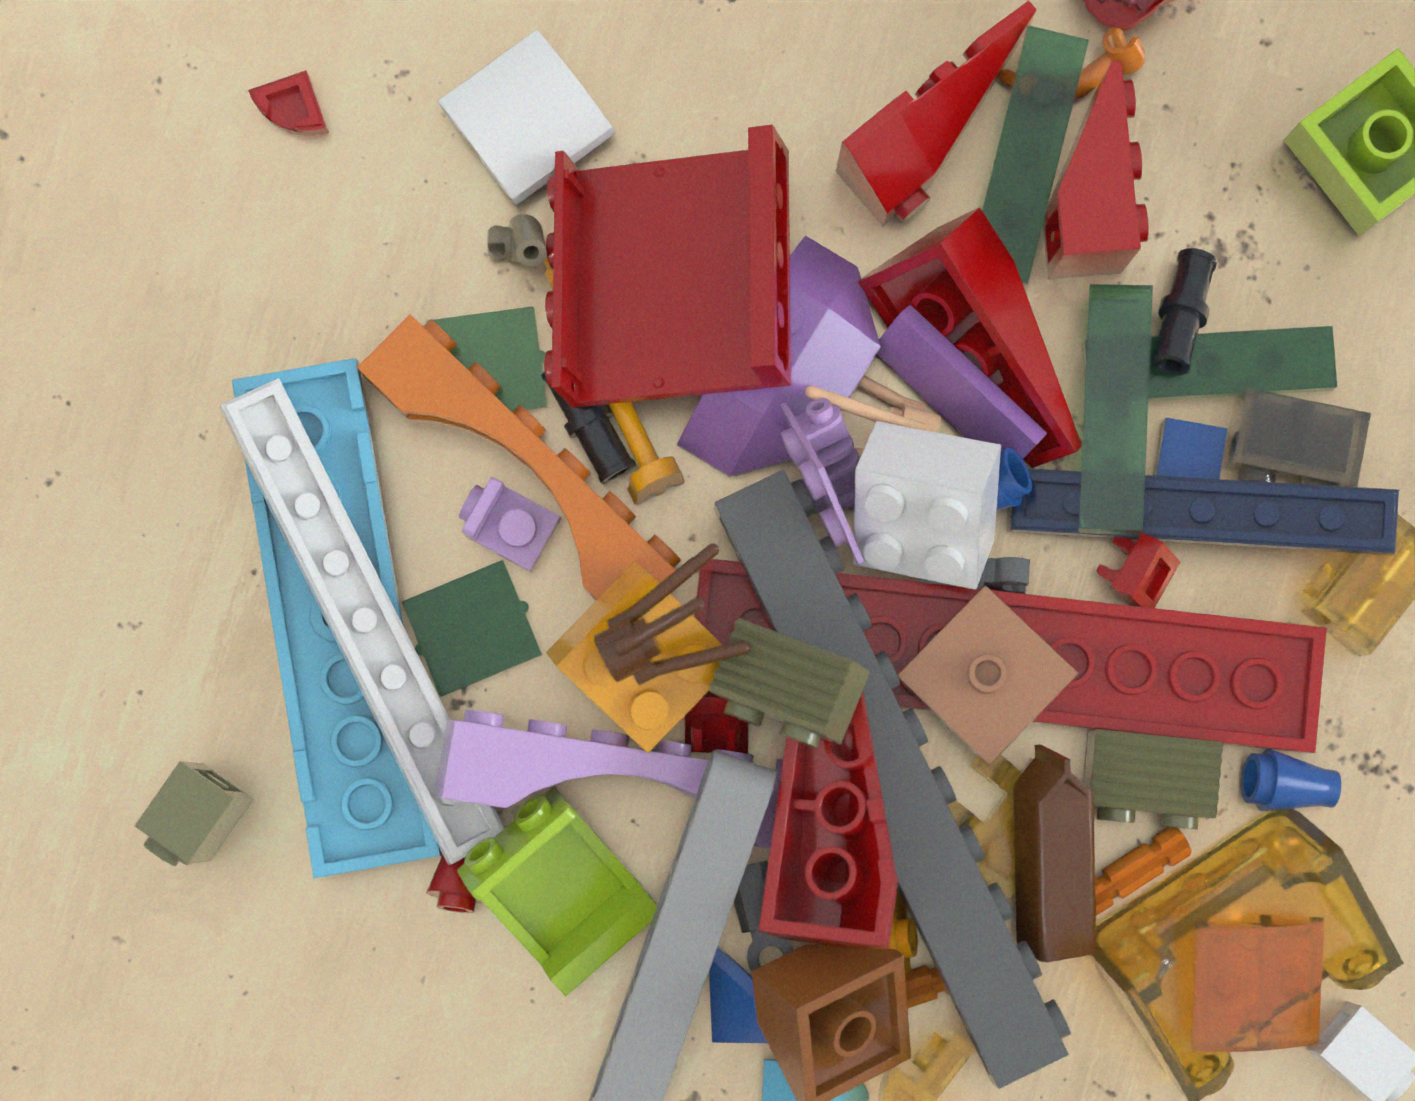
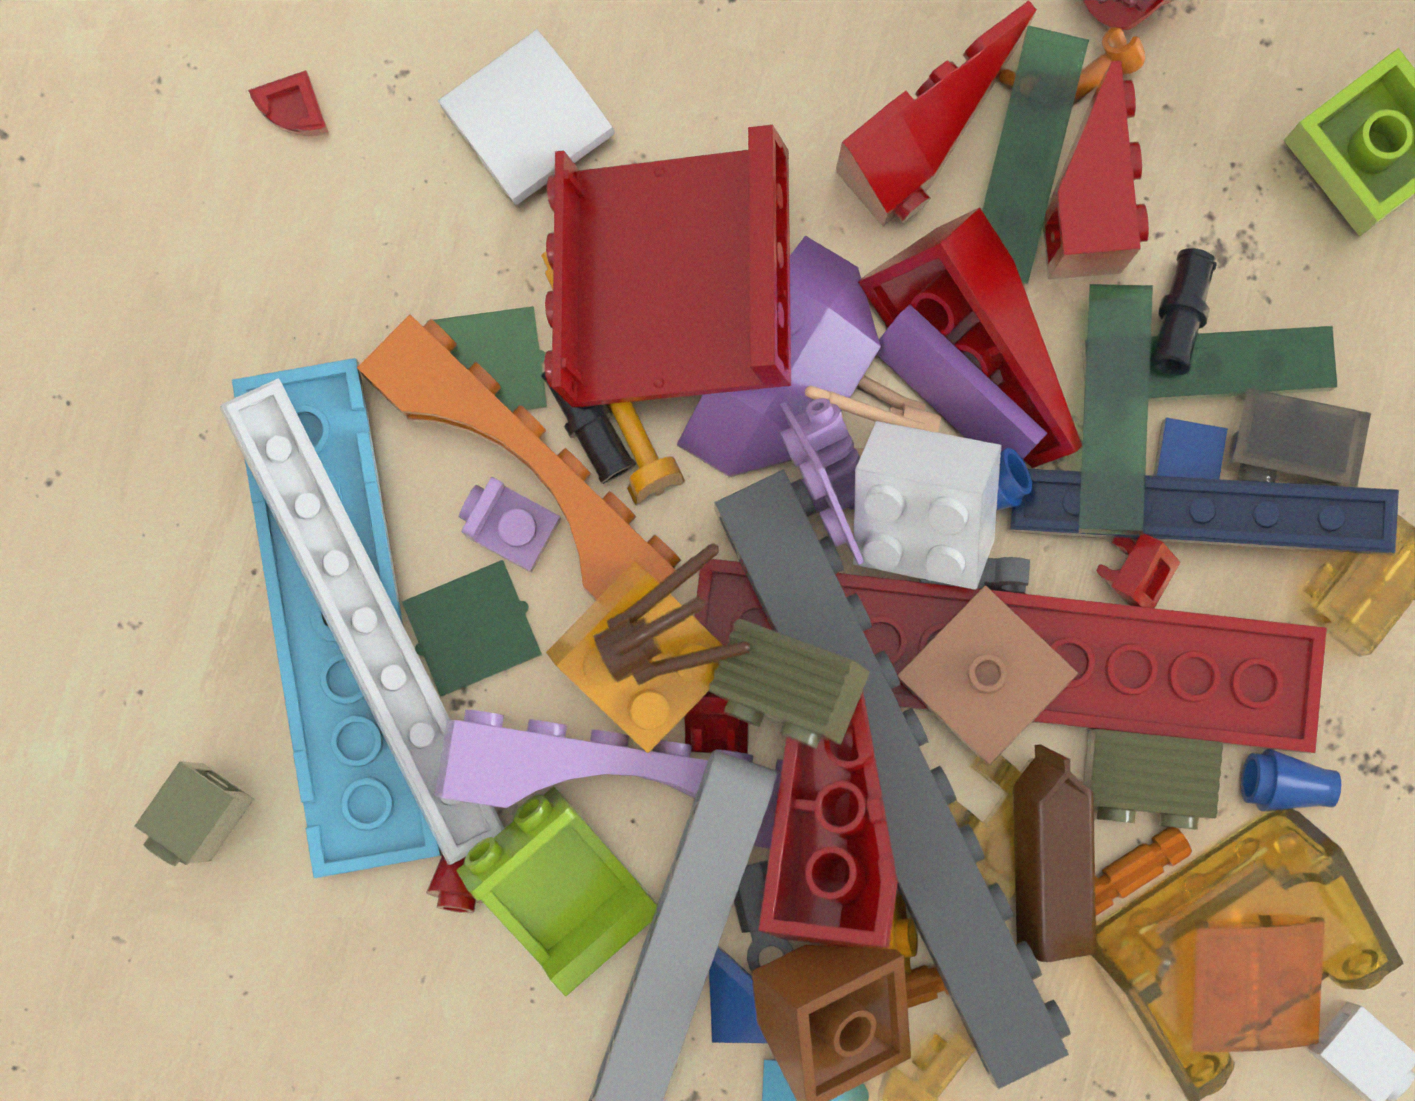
(519, 242): dark tan arm -> none

